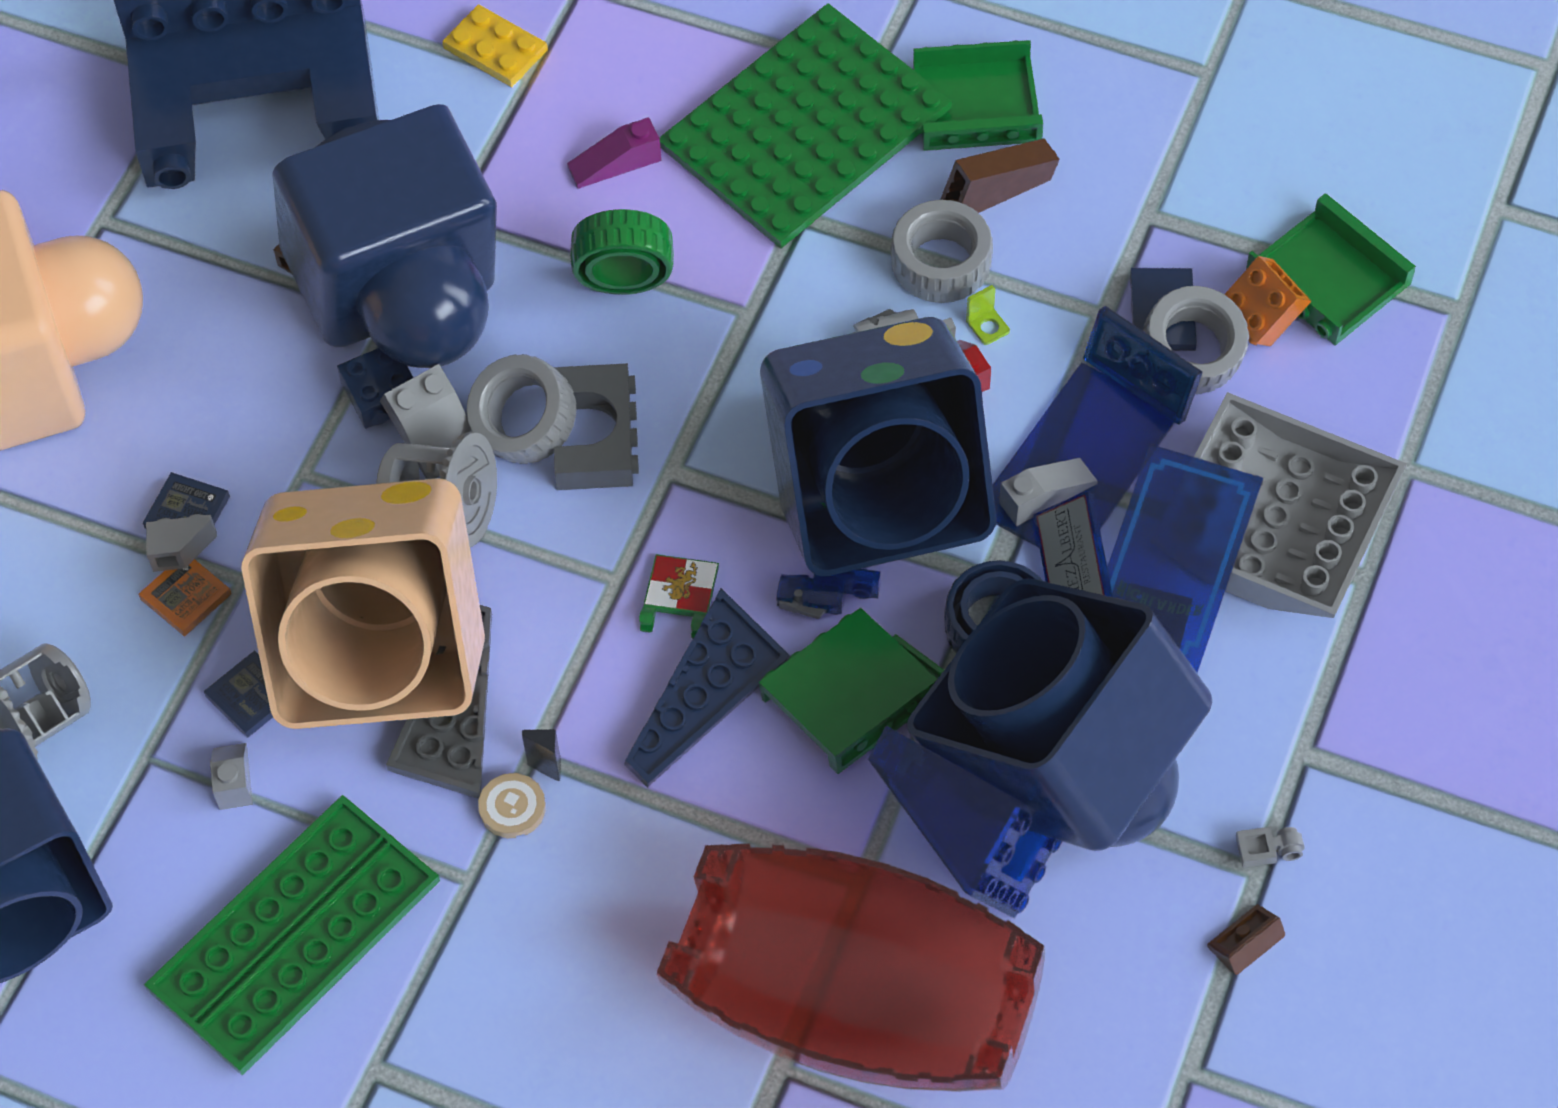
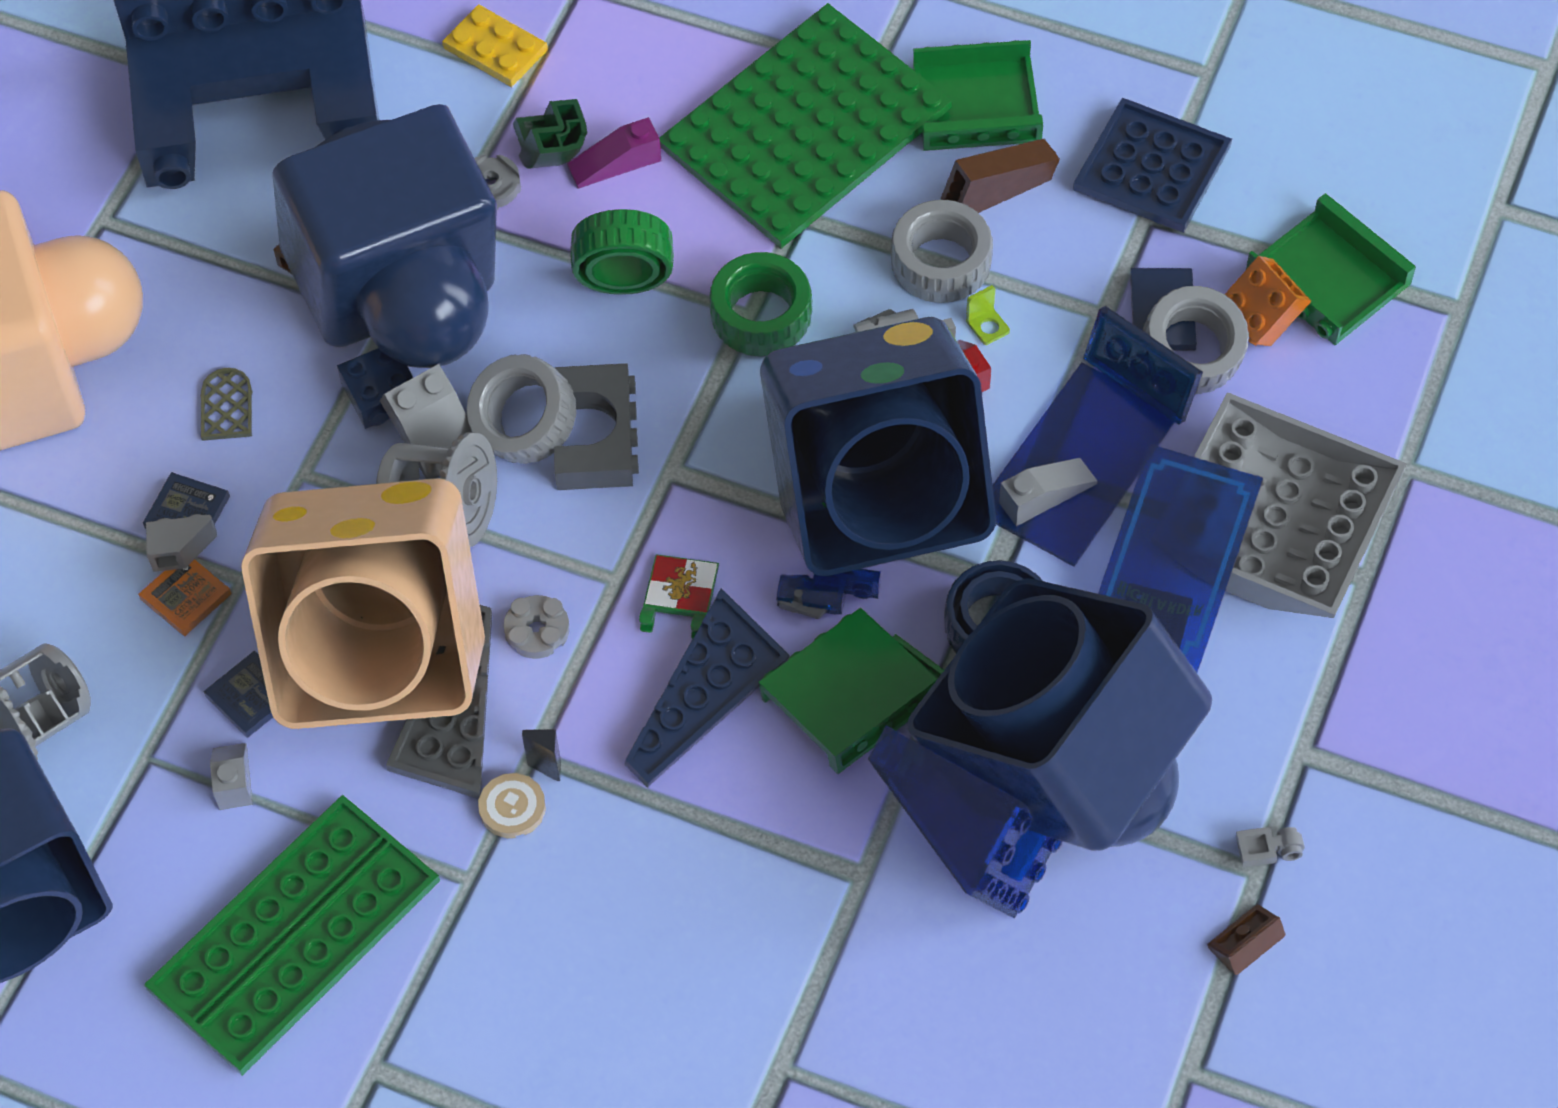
(226, 397): none -> olive window
(507, 176): none -> light grey plate
(533, 609): none -> light grey plate
(551, 137): none -> dark green brick
(753, 274): none -> green tyre
(856, 968): clear red windscreen -> none
(1073, 545): light grey tile -> none
(1152, 164): none -> dark blue plate

